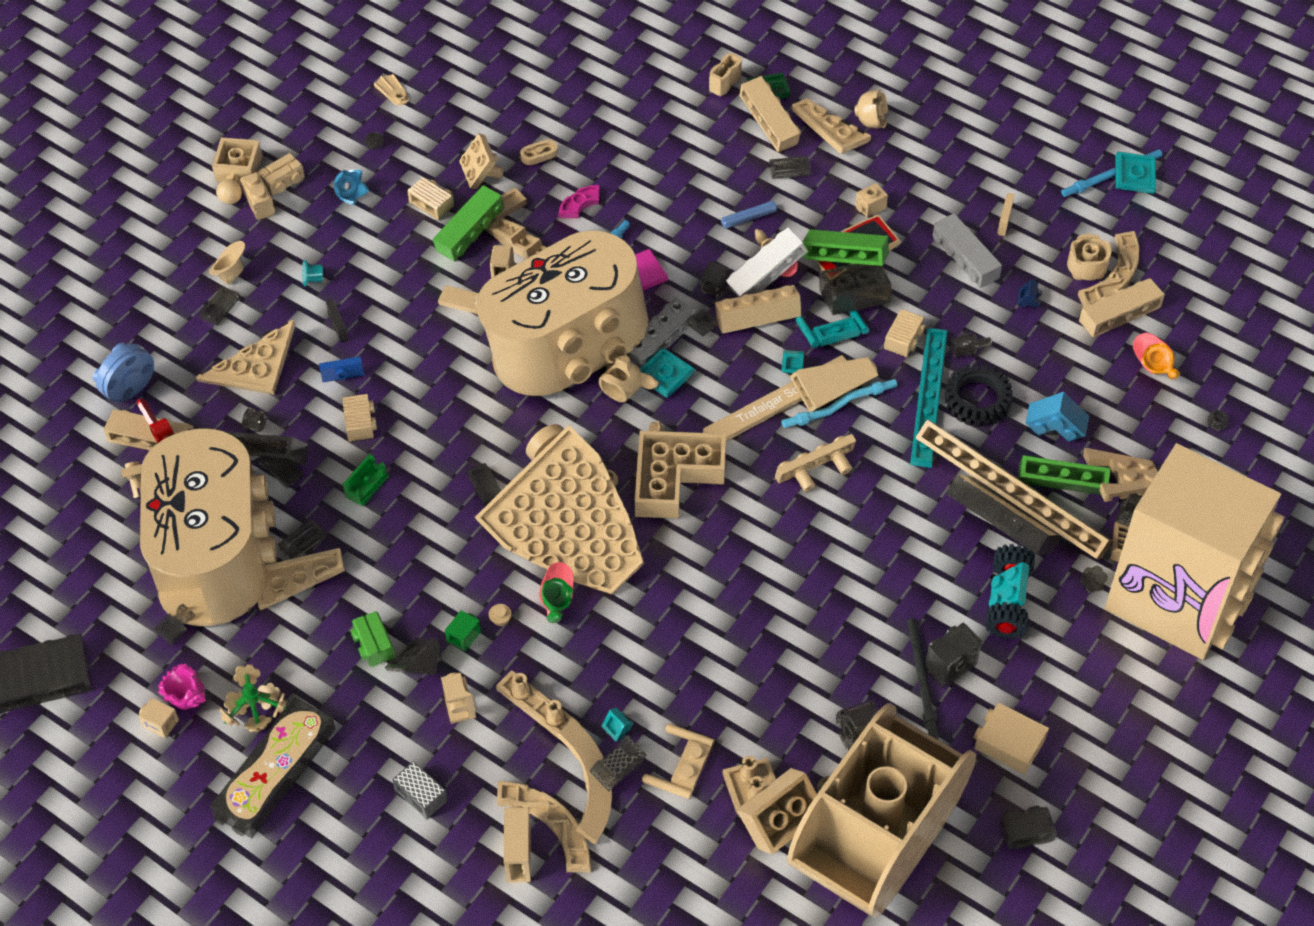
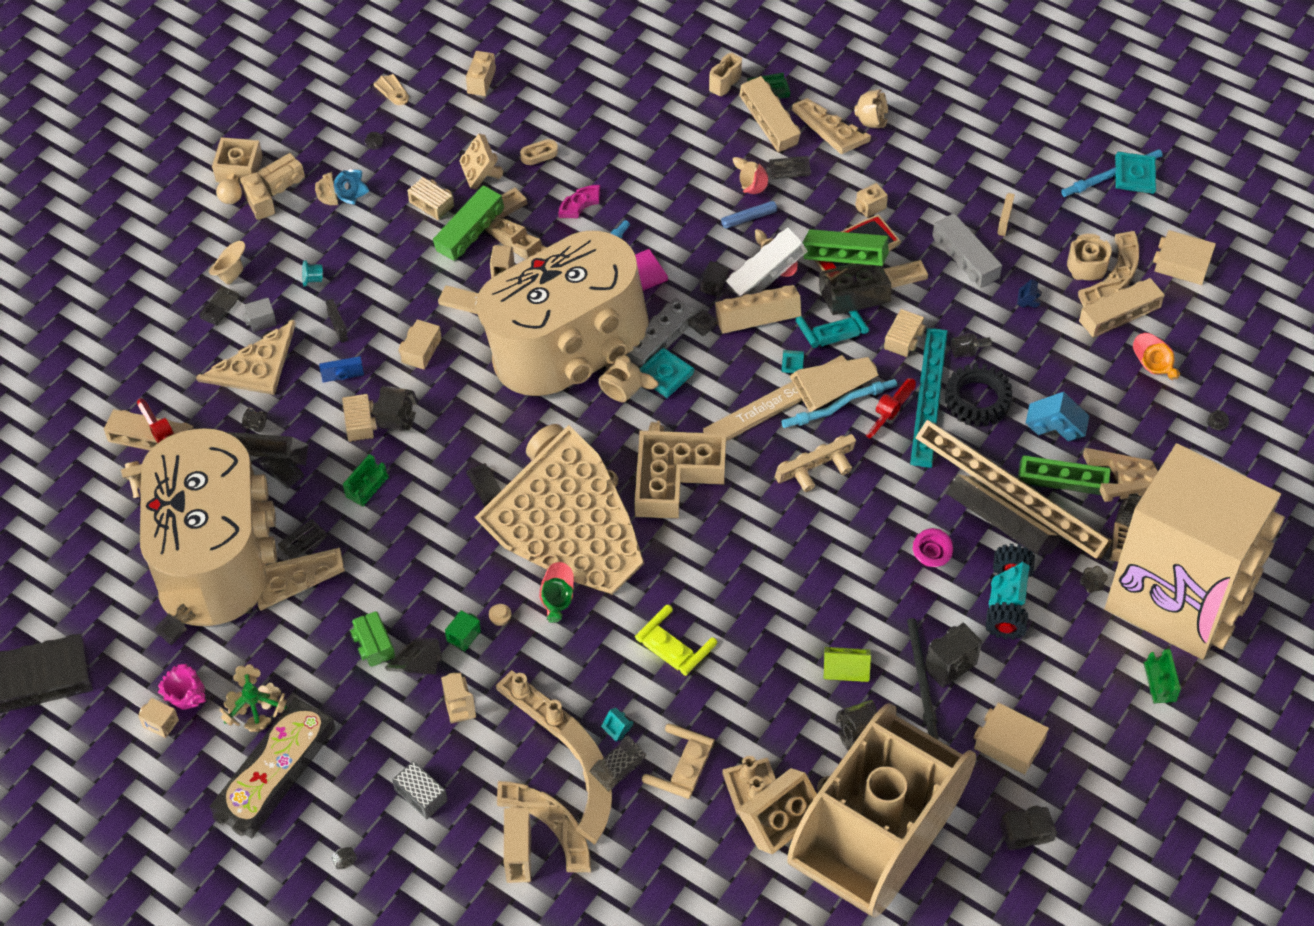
(124, 372): medium blue piece -> none
(259, 315): none -> light grey brick
(325, 190): none -> tan tile
(343, 858): none -> clear smoke tile
(395, 408): none -> clear smoke brick
(420, 344): none -> tan brick
(480, 73): none -> tan brick
(669, 647): none -> neon yellow plate
(752, 176): none -> hair
(847, 664): none -> lime panel
(889, 406): none -> red piece
(906, 273): none -> tan tile
(933, 547): none -> dark pink hat
(1162, 677): none -> green hinge
(1184, 257): none -> tan brick

